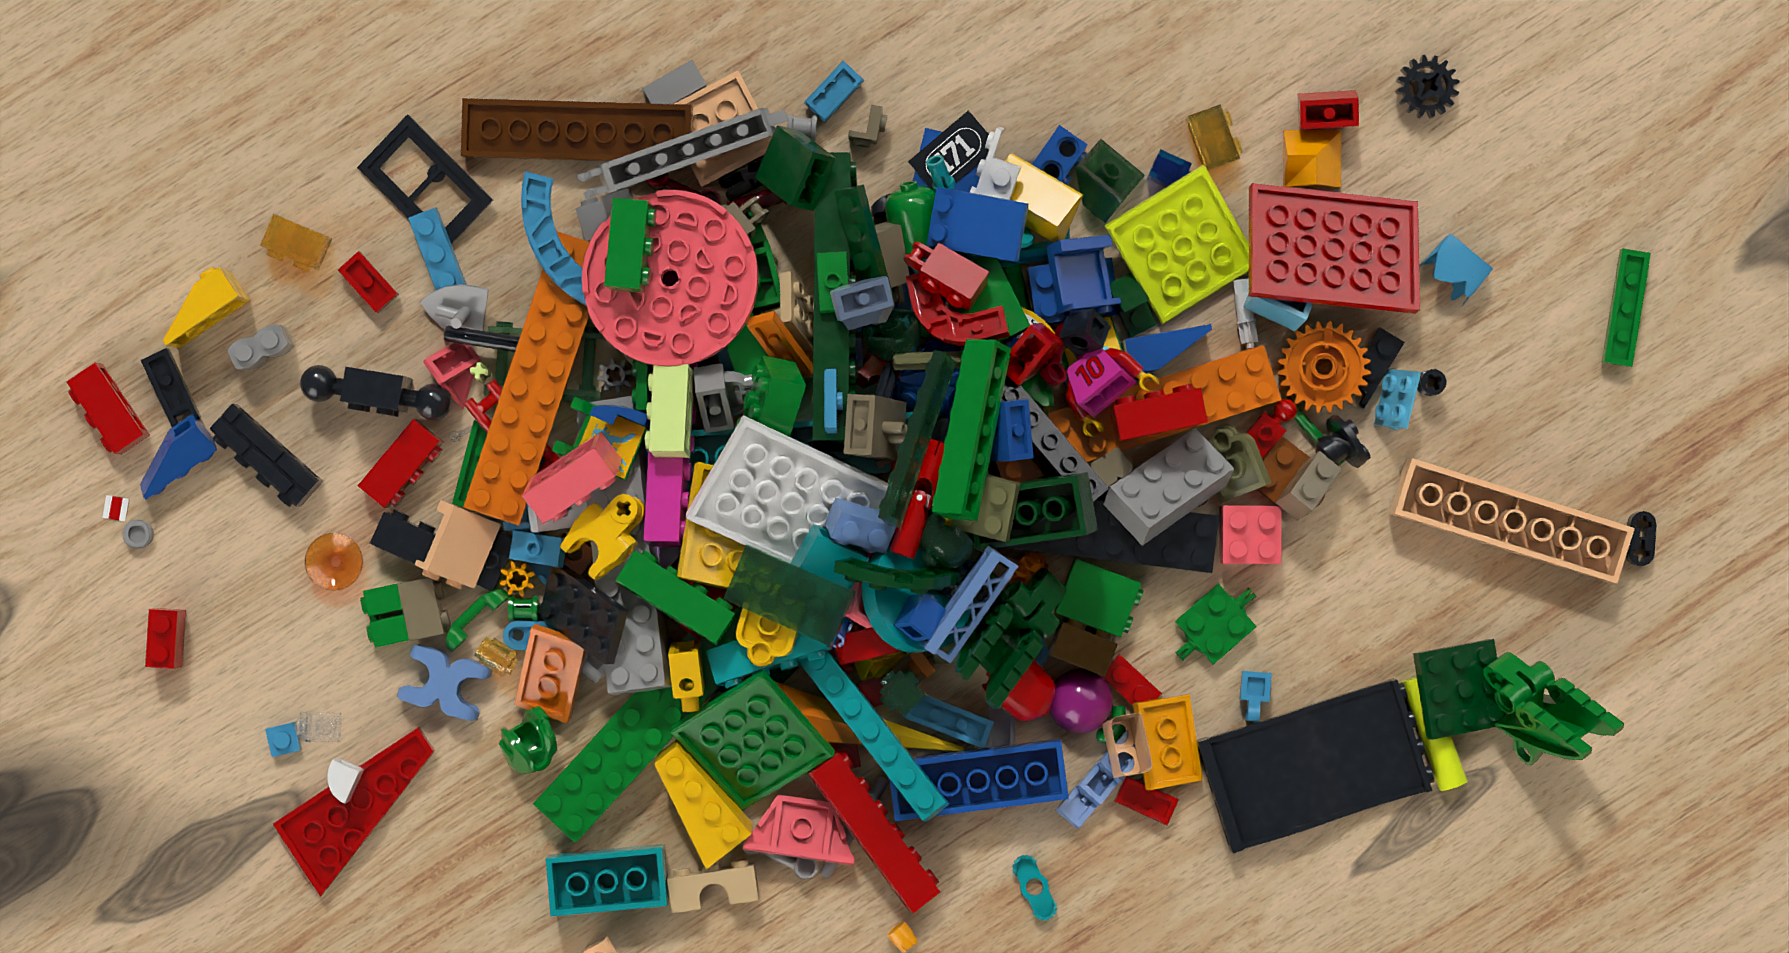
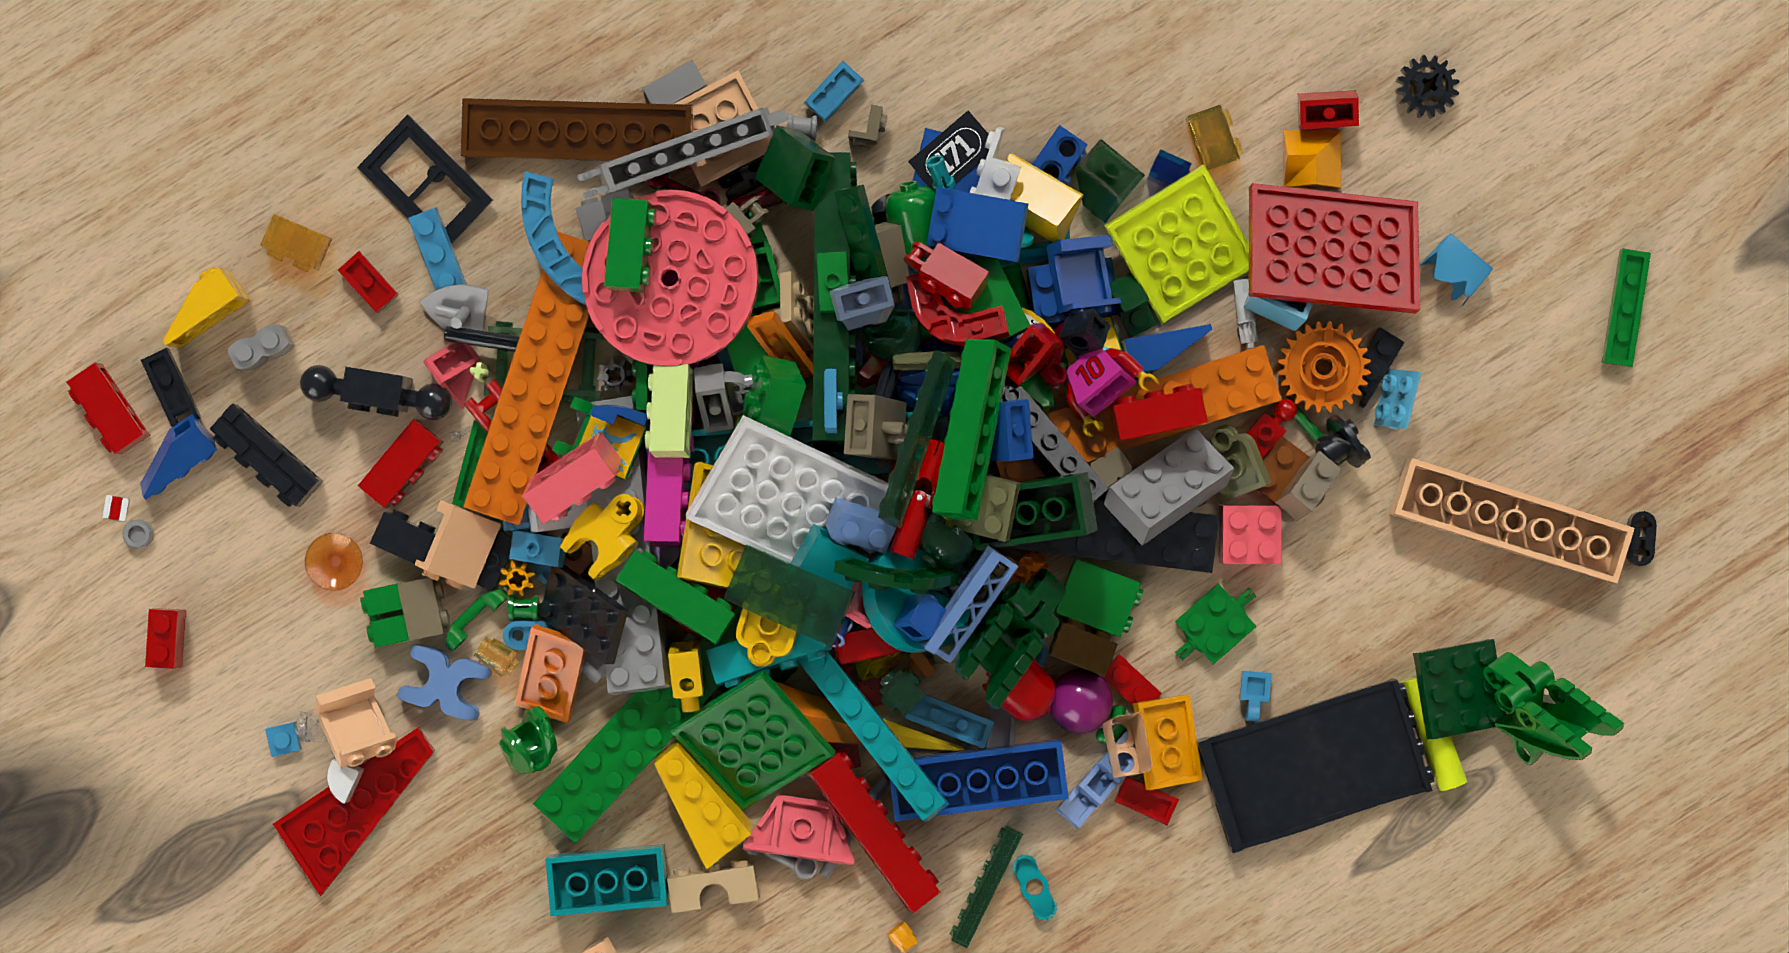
(354, 723): none -> light nougat panel
(985, 885): none -> clear green piece
(1439, 385): black bush -> none

